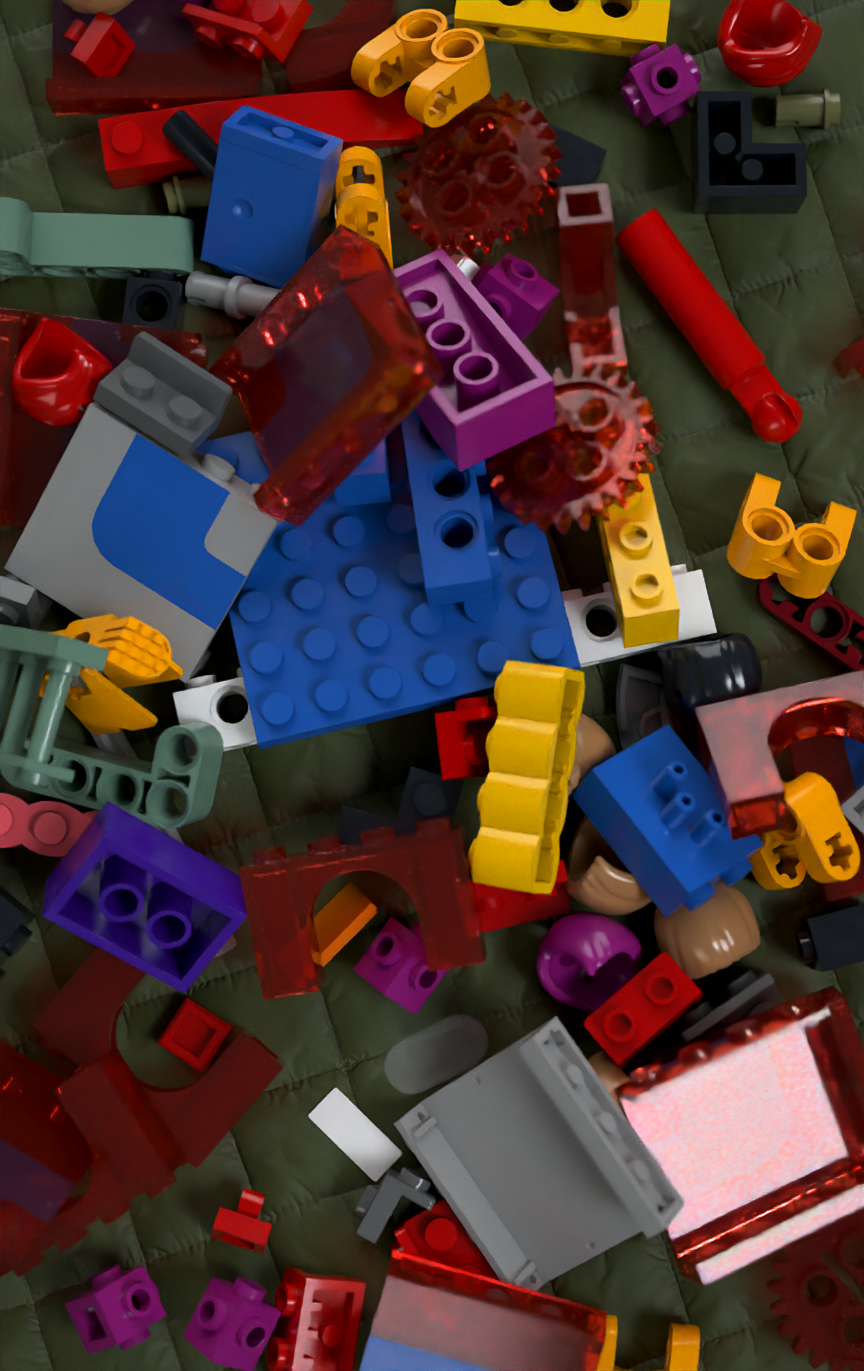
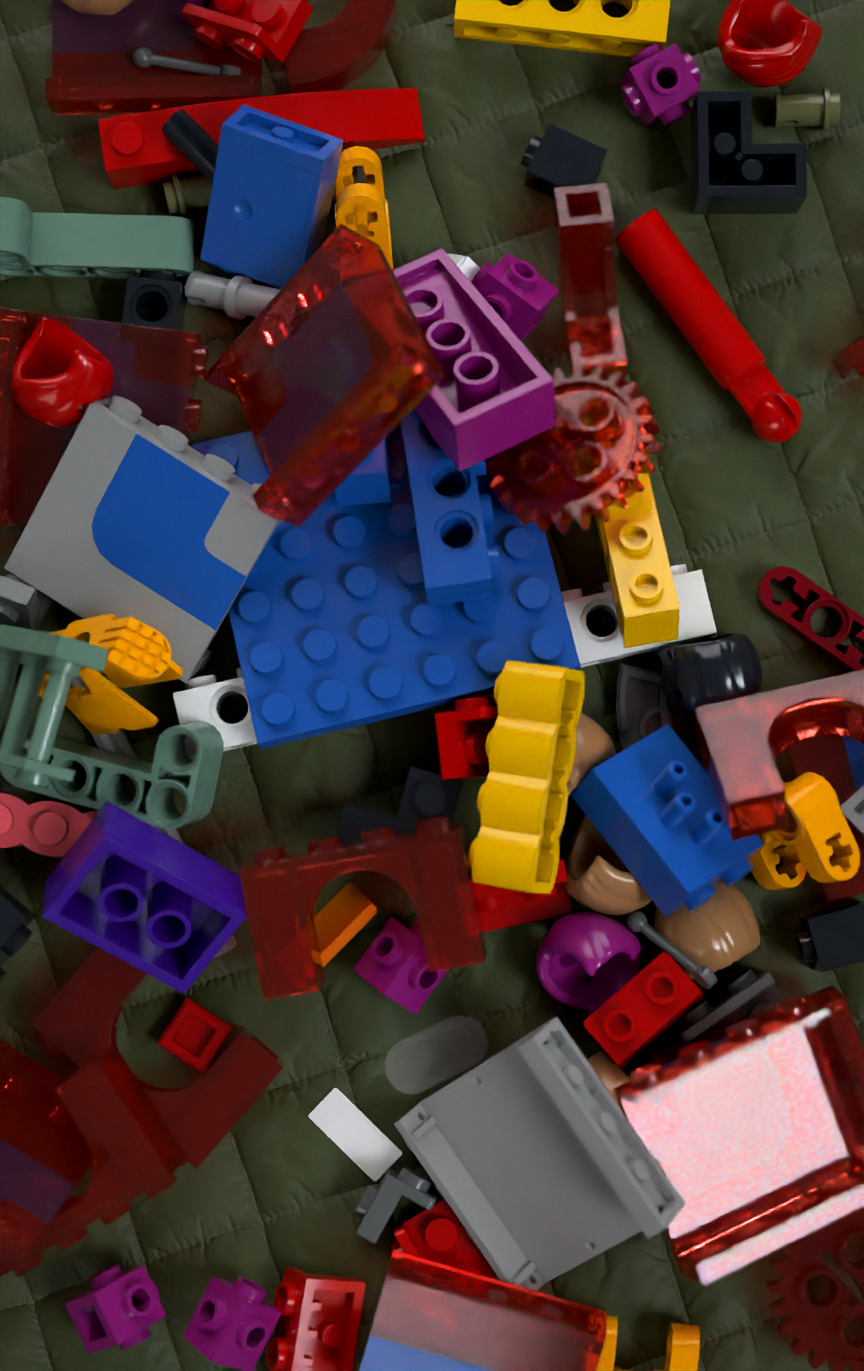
(100, 46): red tile -> none
(144, 58): none -> dark grey hinge
(164, 395): dark grey bracket -> none
(243, 1227): red tile -> none
(432, 60): light orange piece -> none
(479, 176): clear red gear -> none
(637, 922): none -> dark grey hinge
(768, 543): light orange piece -> none

